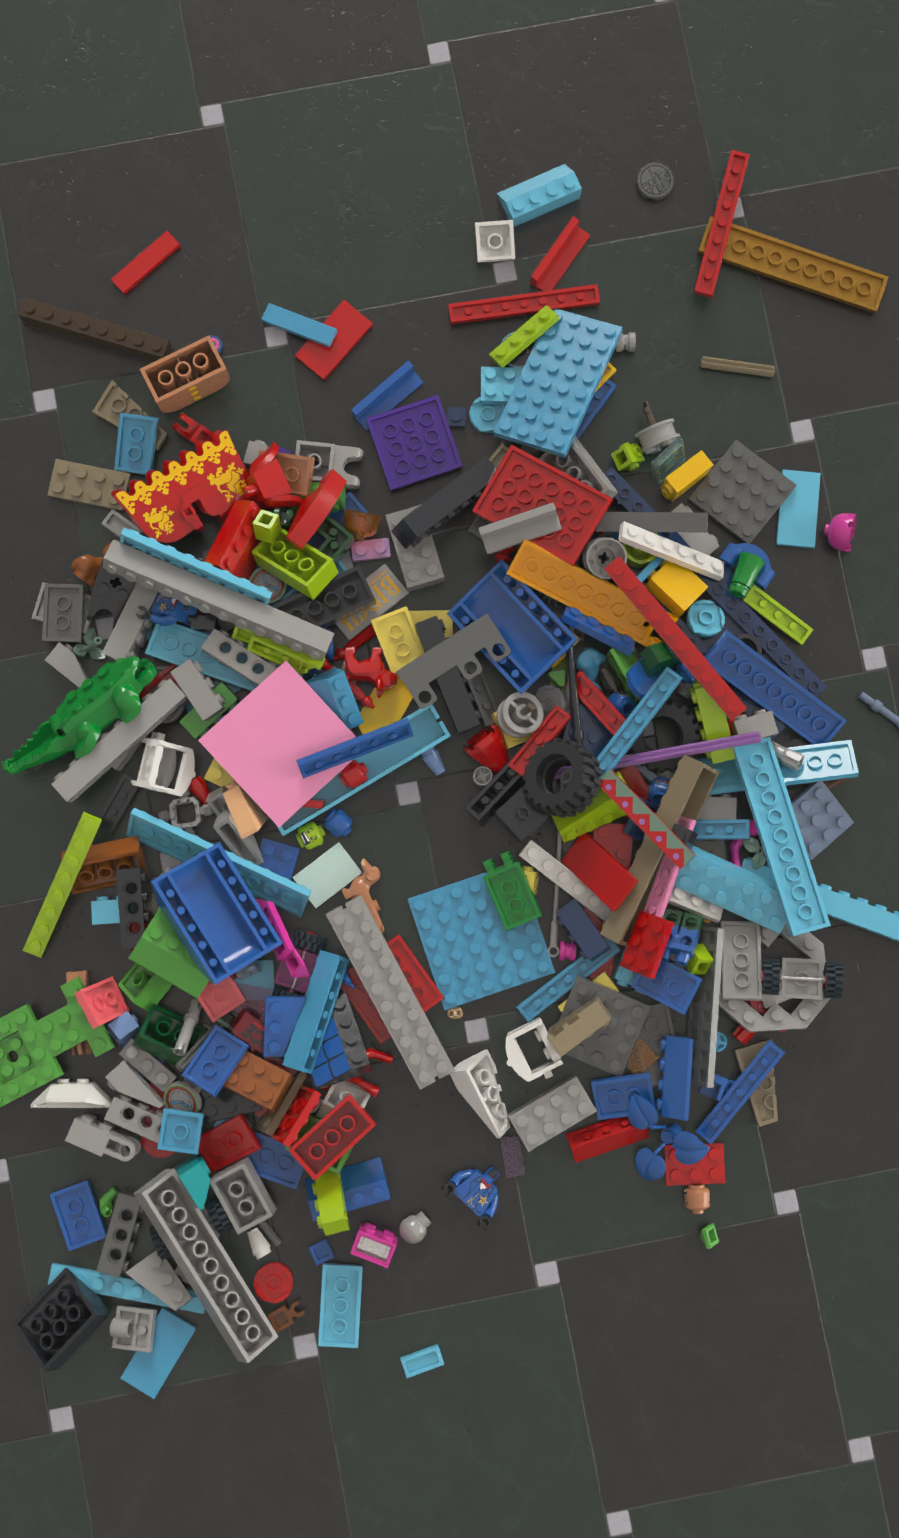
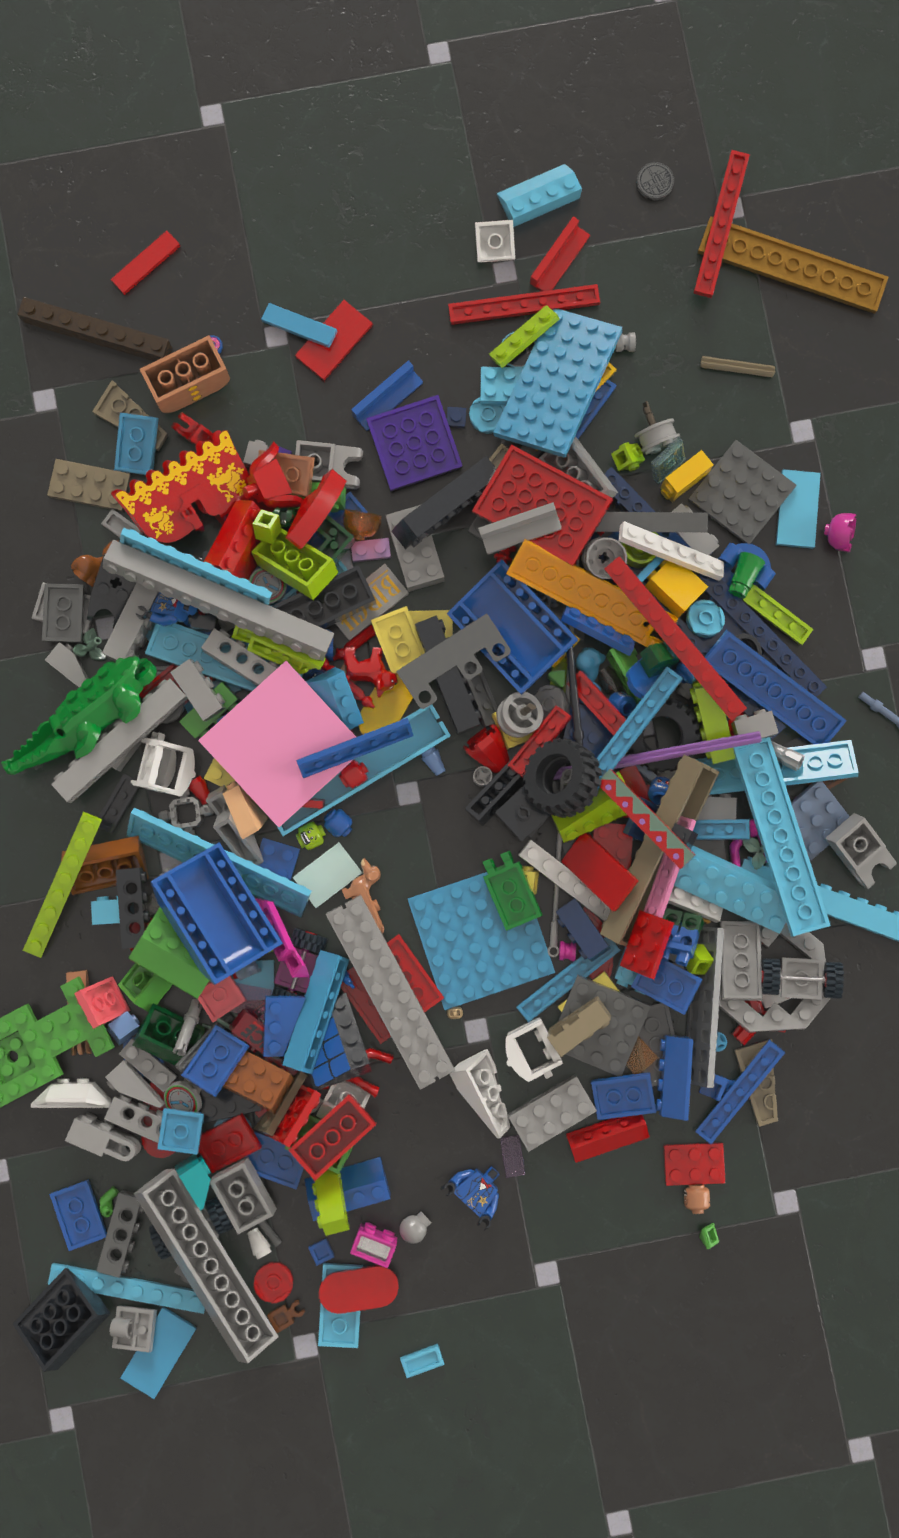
(160, 1280): light grey wing -> none
(358, 1289): none -> red tile
(688, 1147): blue plant -> none
(860, 849): none -> light grey brick

